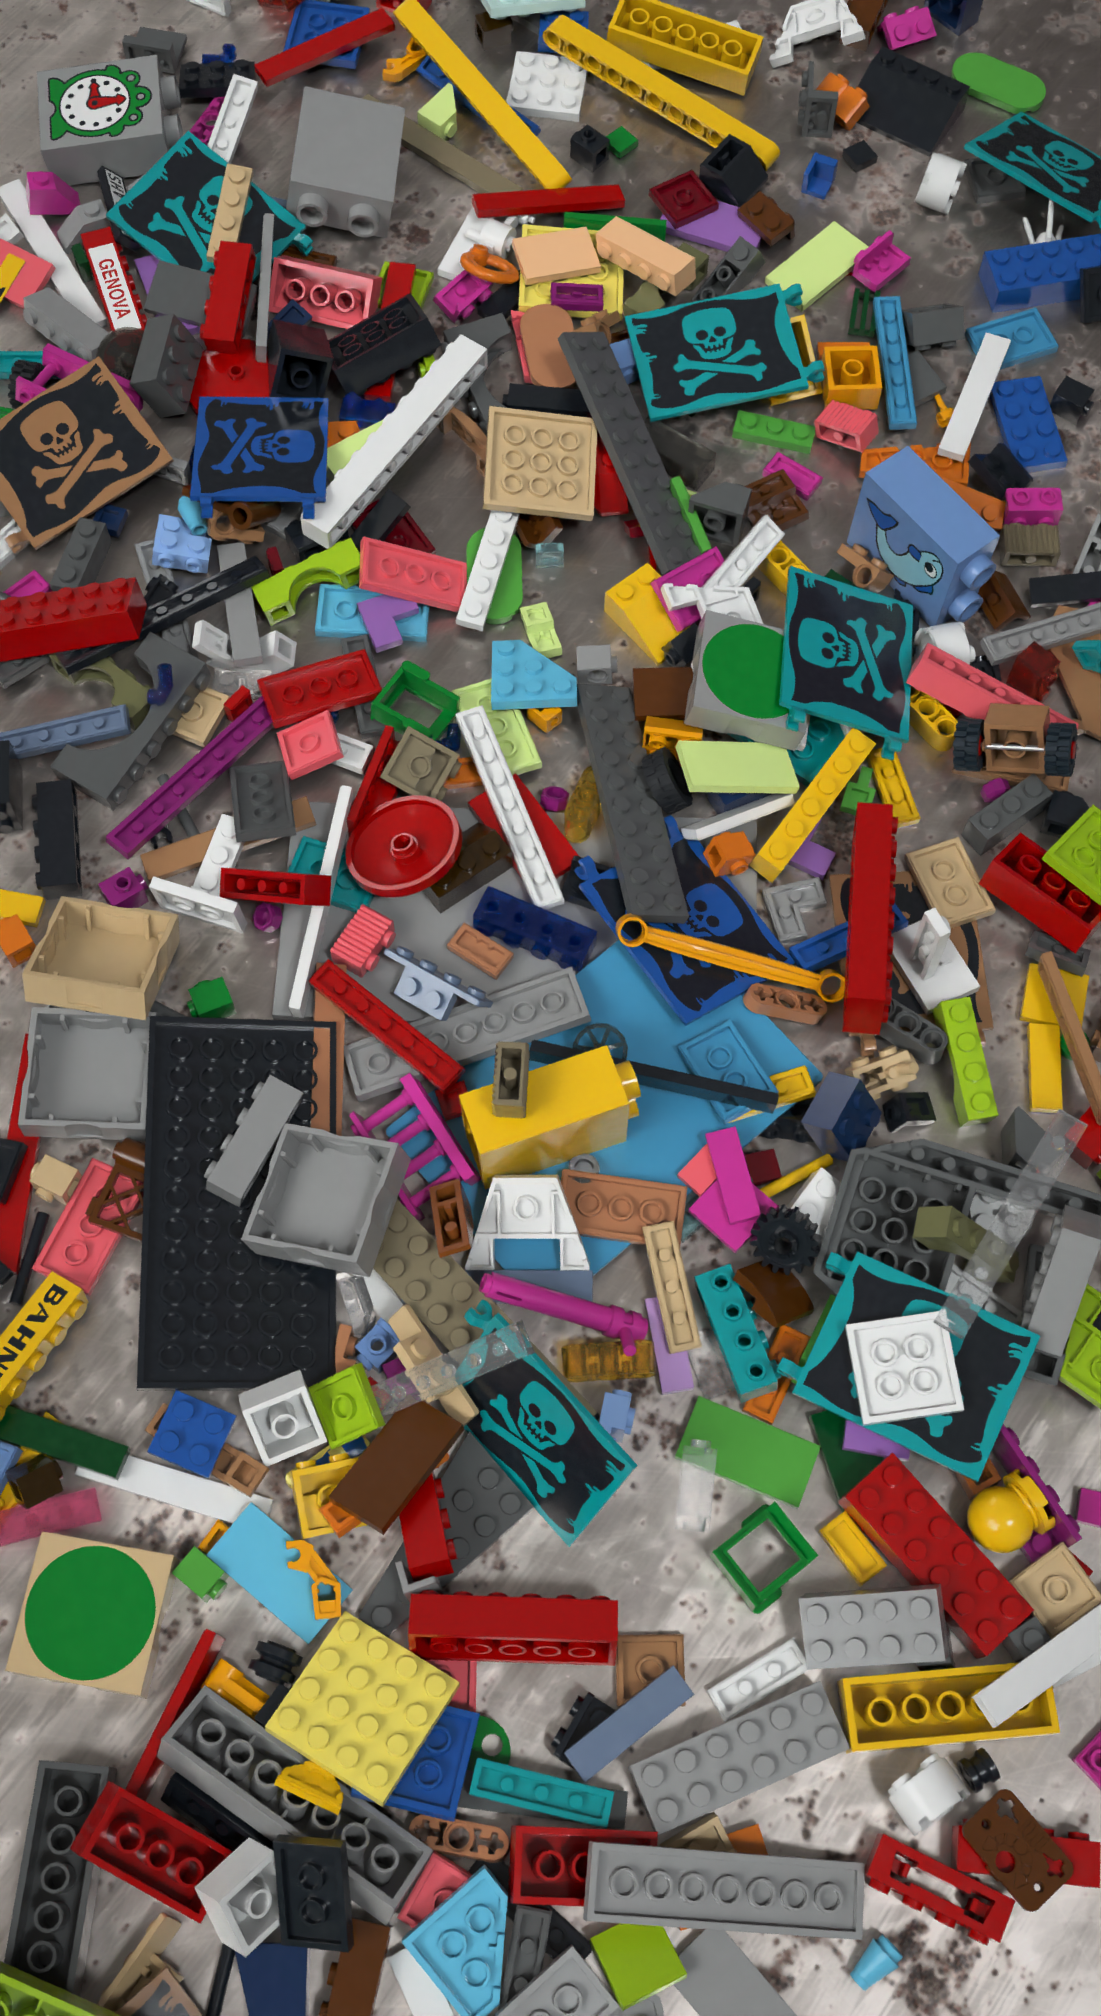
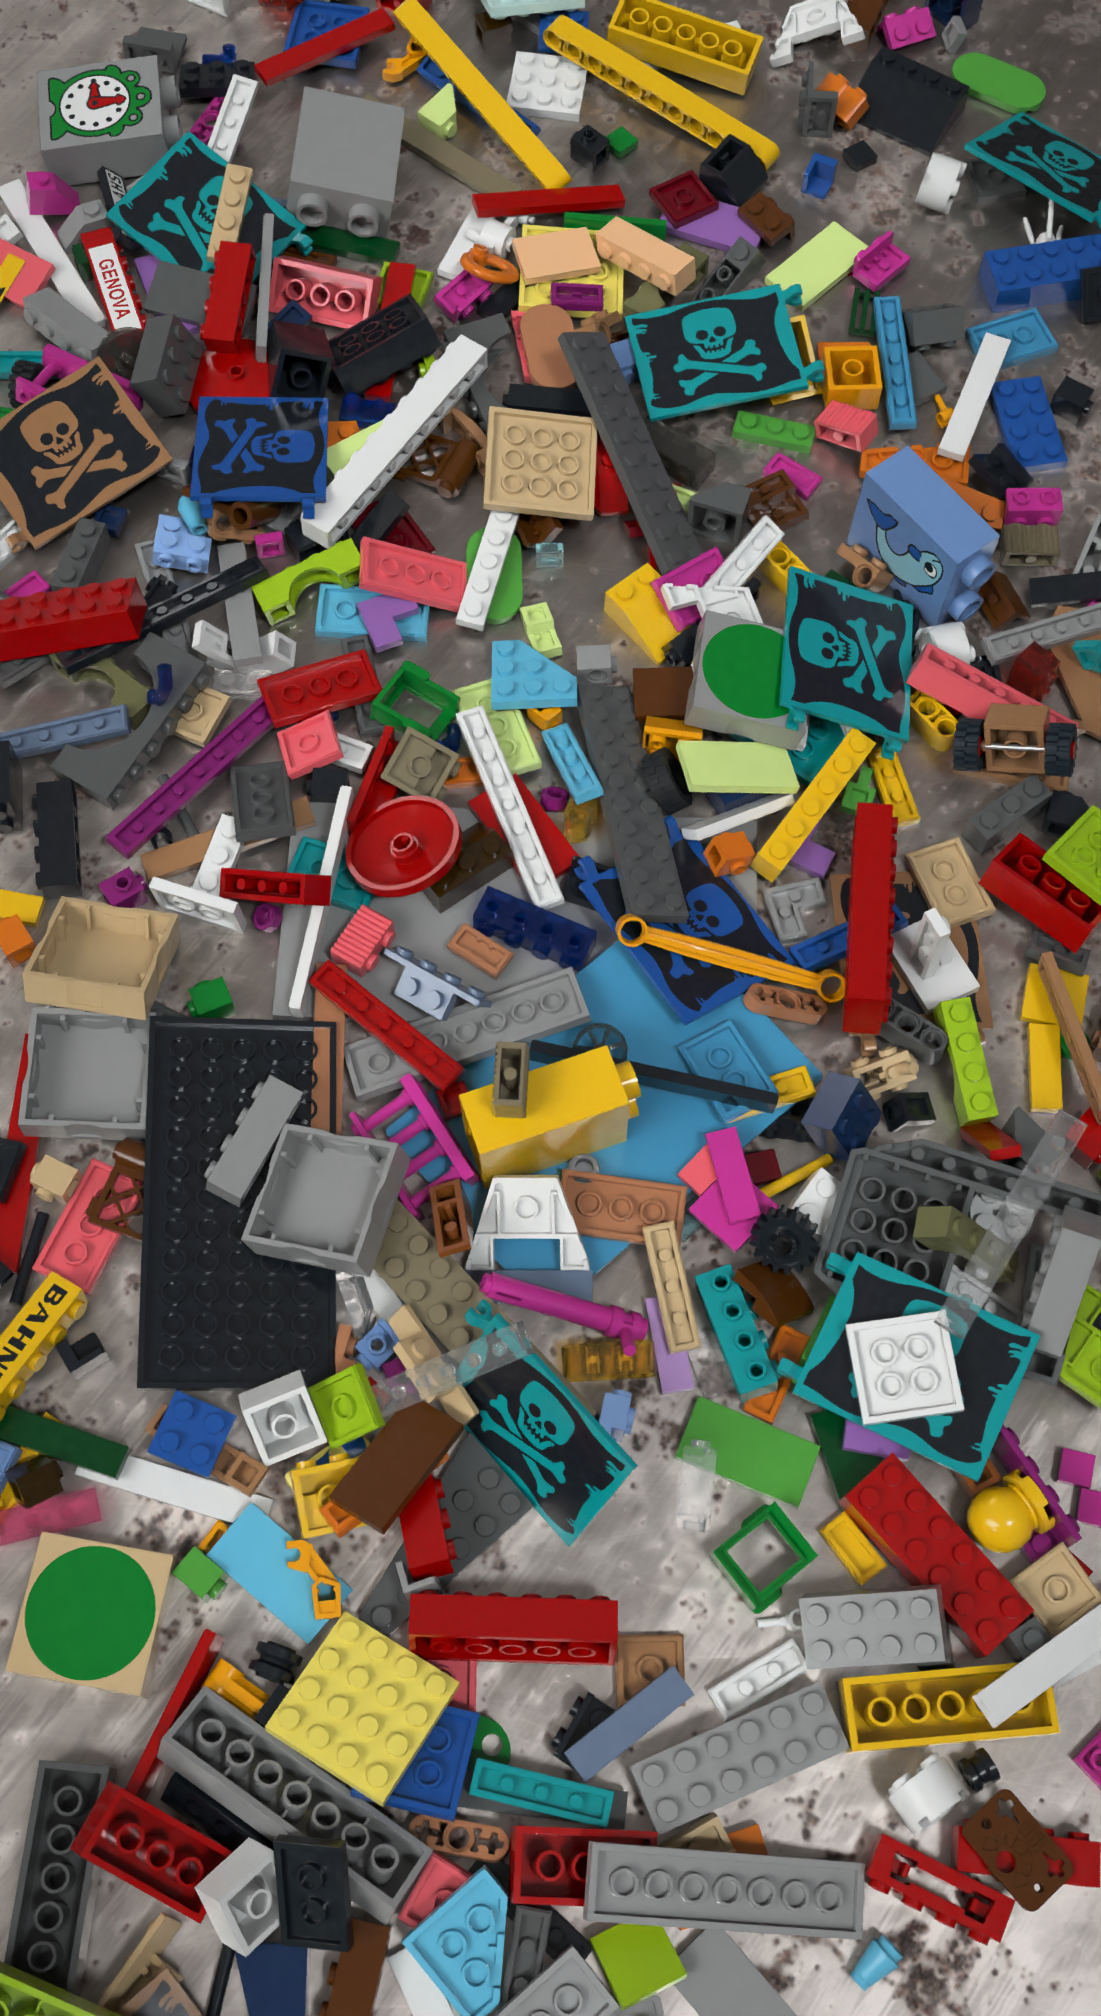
(83, 1355): none -> black panel
(238, 703): red tile -> none
(270, 545): none -> dark pink tile
(274, 561): dark red tile -> none
(312, 1784): yellow tile -> none
(326, 784): none -> black brick
(349, 245): none -> dark green tile
(453, 467): none -> reddish brown piece
(572, 763): none -> medium azure tile
(698, 533): bright green tile -> none
(781, 1621): none -> white hand
(954, 34): none -> light grey tile
(991, 1141): none -> red tile
(994, 789): magenta tile -> none
(1075, 1468): none -> dark pink tile

